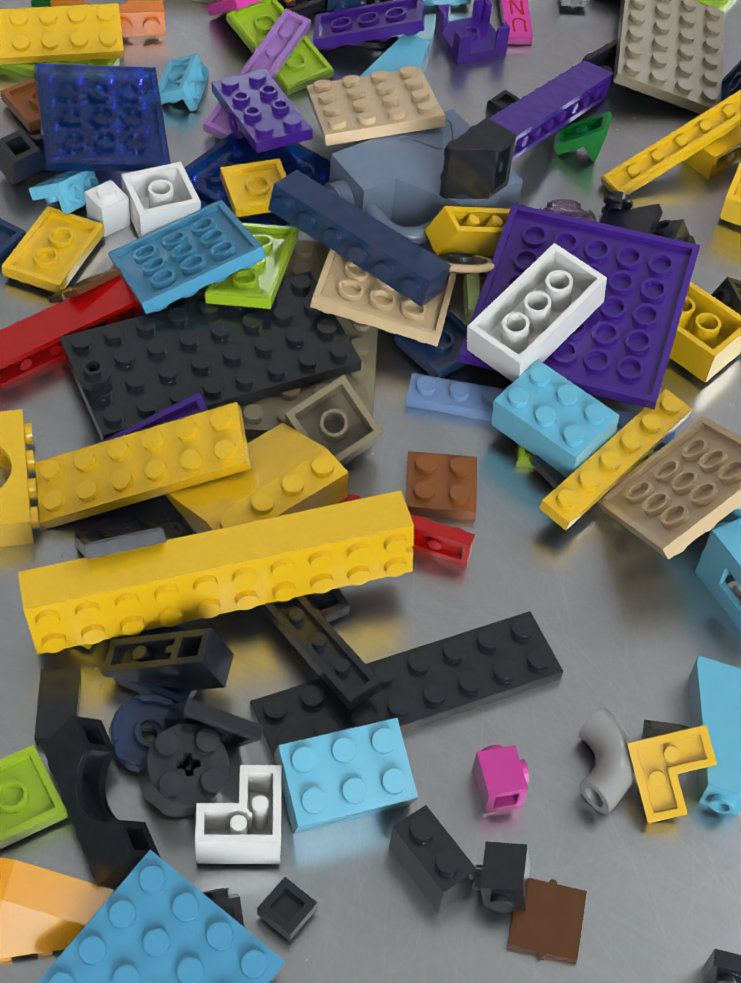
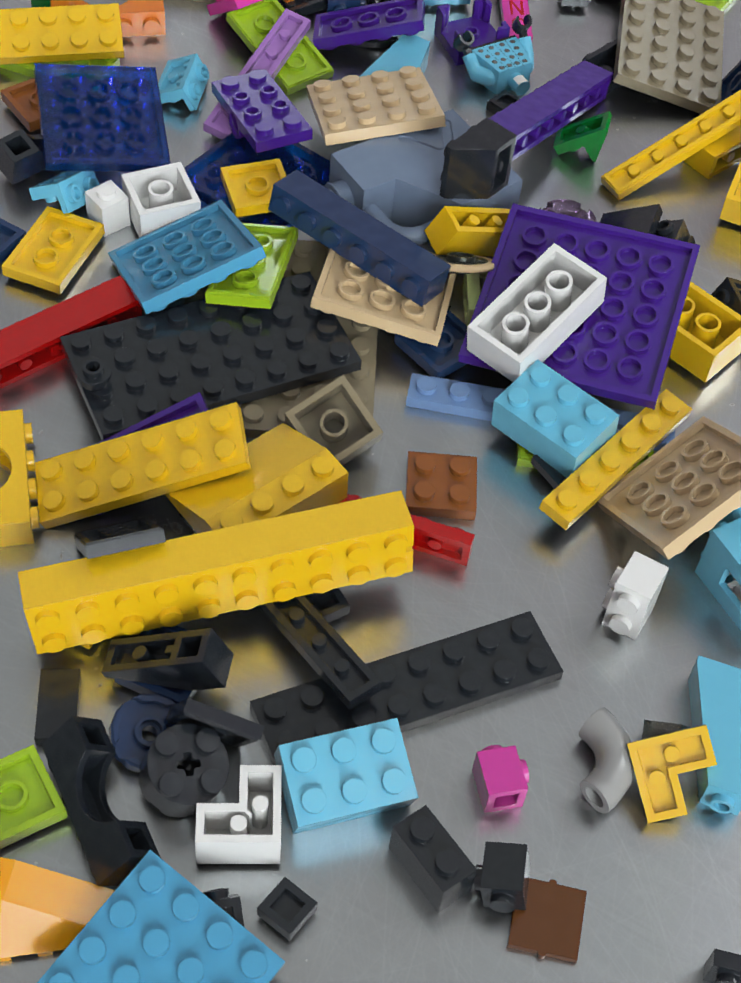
(84, 285): reddish brown piece -> none
(500, 63): none -> medium azure torso
(616, 201): black plate -> none
(633, 594): none -> white brick

